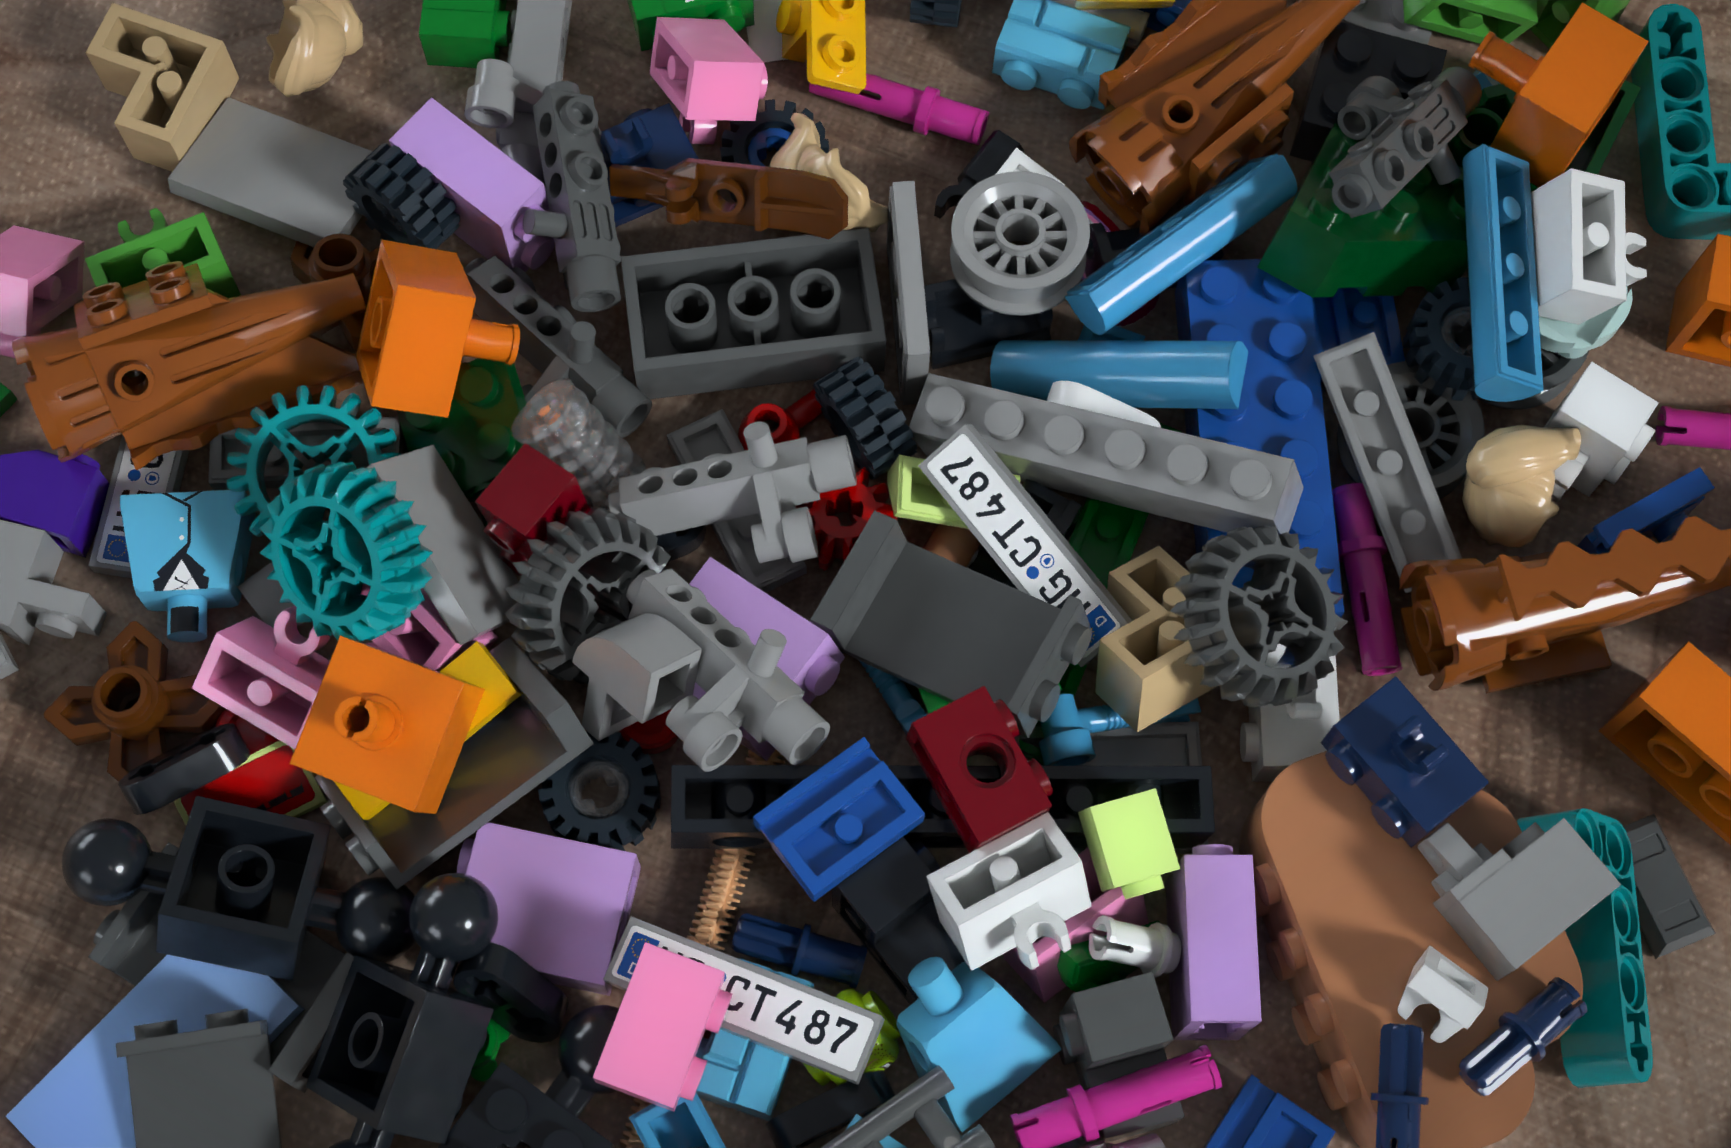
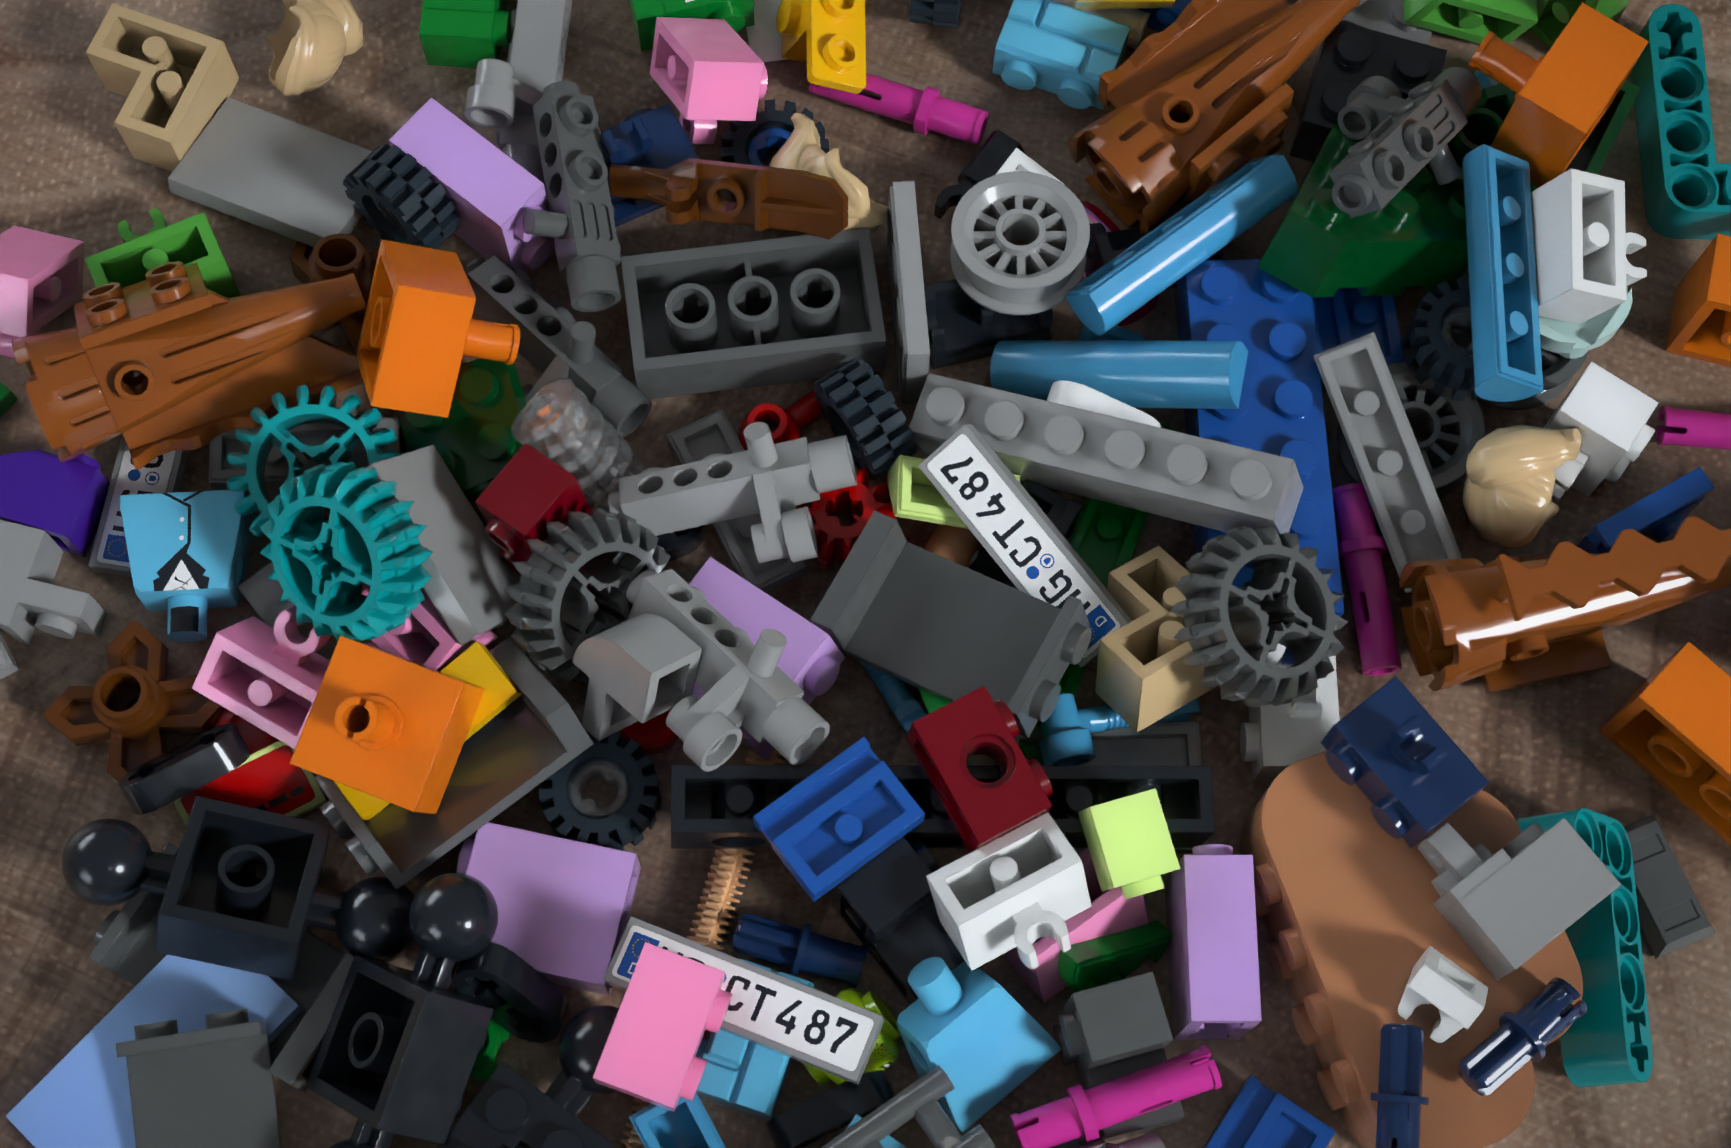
(1150, 947): white pin -> none

